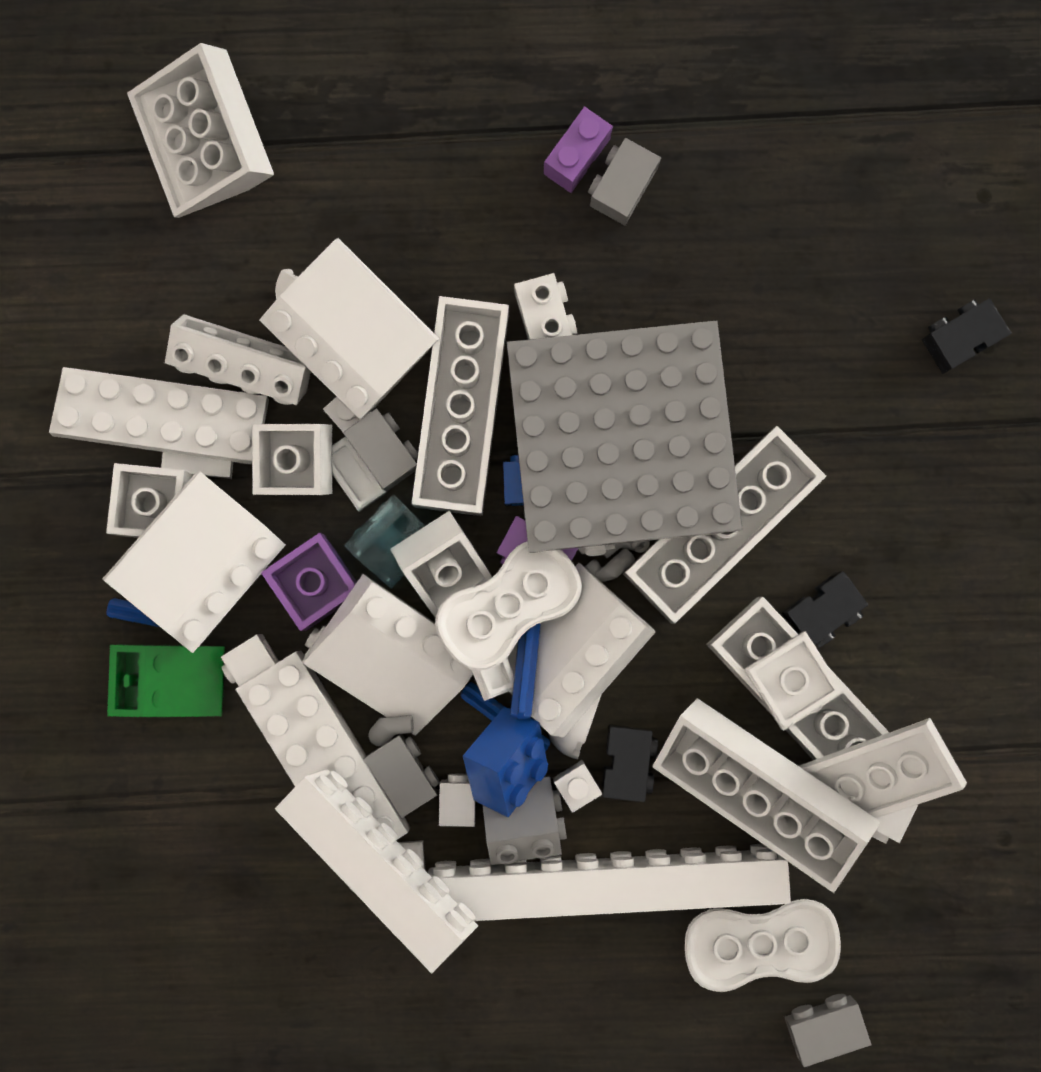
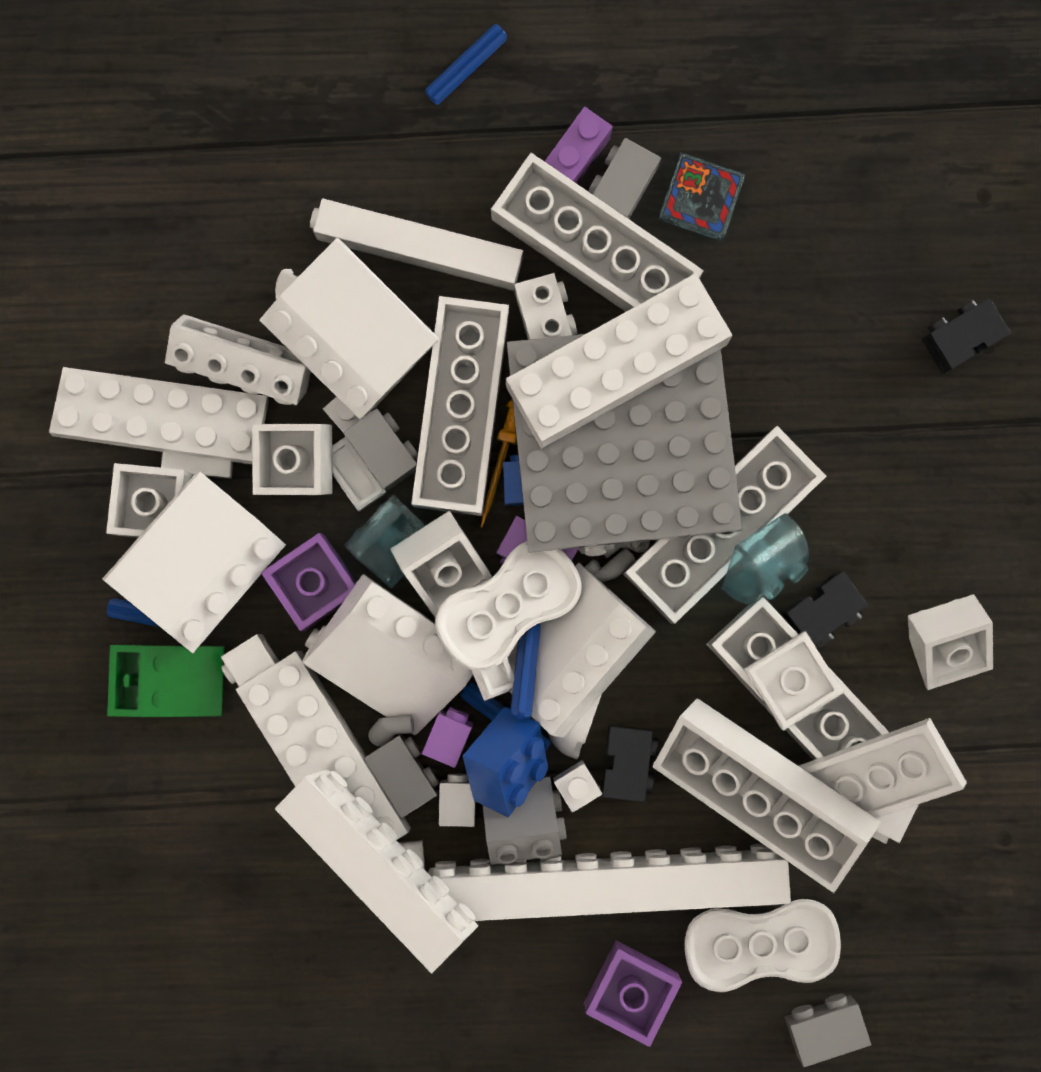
(200, 130): white slope -> none
(417, 244): none -> white brick
(448, 736): none -> medium lavender brick
(466, 64): none -> blue axle
(507, 436): none -> light orange sword
(587, 236): none -> white brick
(618, 360): none -> white brick
(632, 993): none -> medium lavender brick
(701, 196): none -> tile
(766, 561): none -> clear light blue brick
(952, 641): none -> white slope

